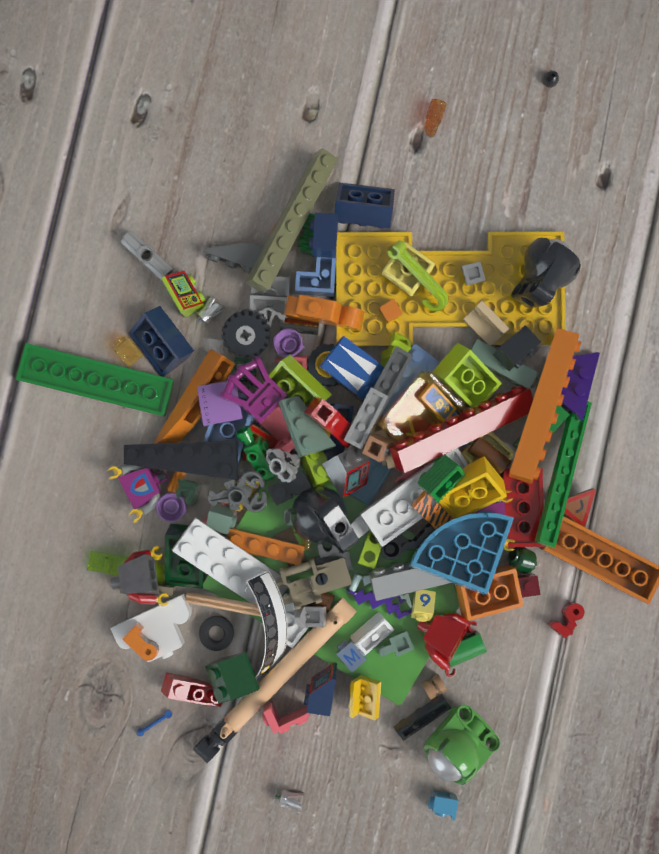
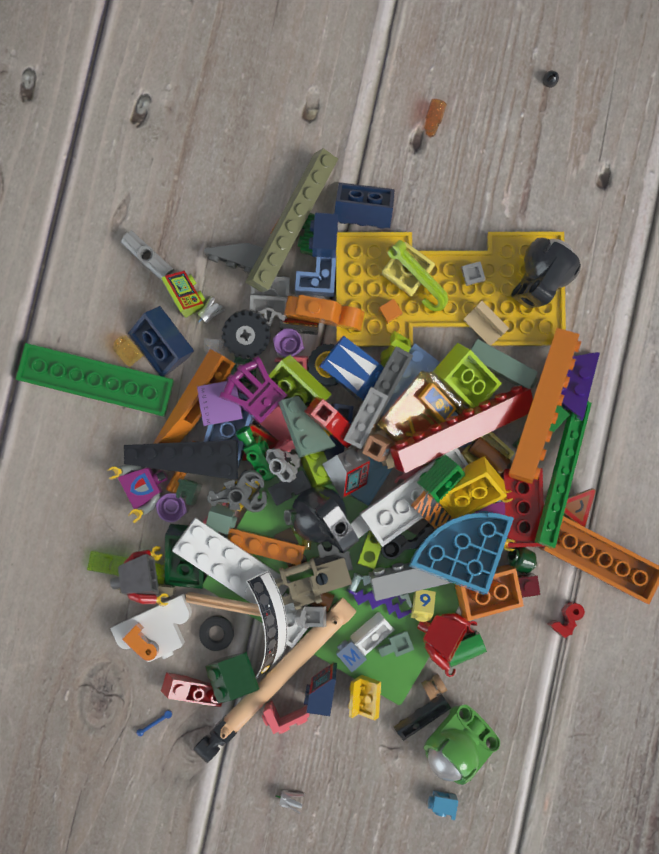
(515, 349): black piece -> none

